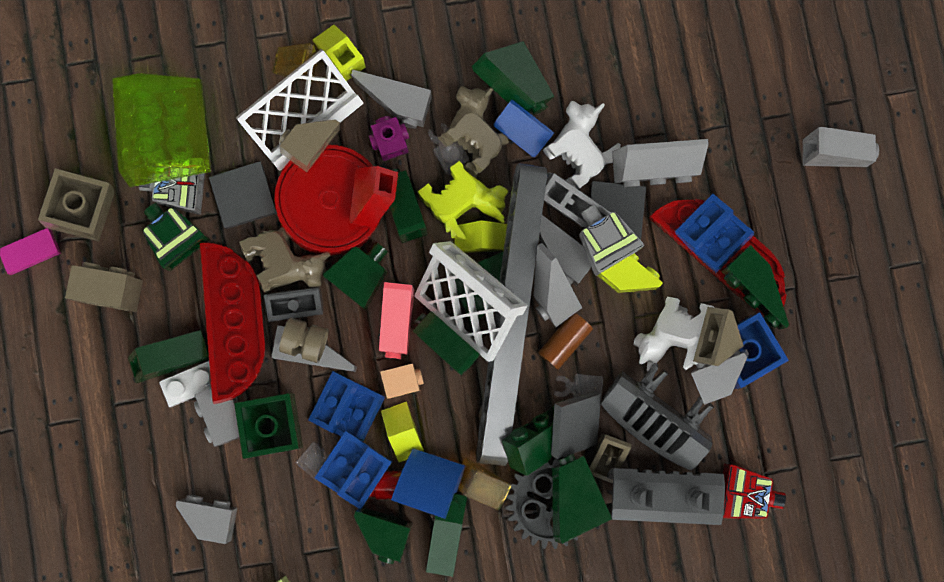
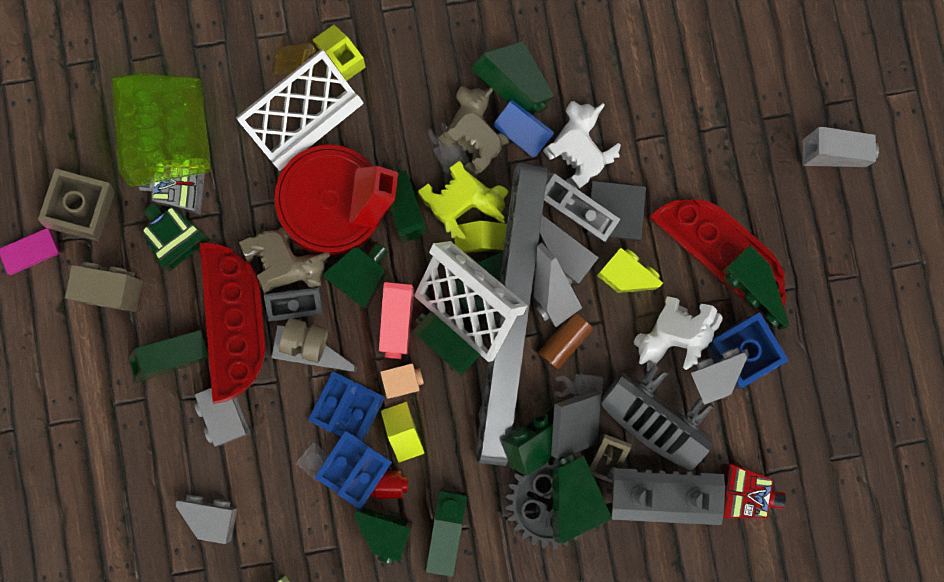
(186, 384): white plate -> none
(243, 195): dark grey tile -> none
(268, 425): dark green slope -> none
(308, 141): dark tan slope -> none
(392, 146): magenta brick -> none
(400, 99): light grey slope -> none
(428, 483): blue slope -> none
(483, 485): clear yellow slope -> none
(607, 239): light grey torso -> none
(659, 162): light grey slope -> none
(714, 233): blue slope -> none
(718, 337): dark tan slope -> none

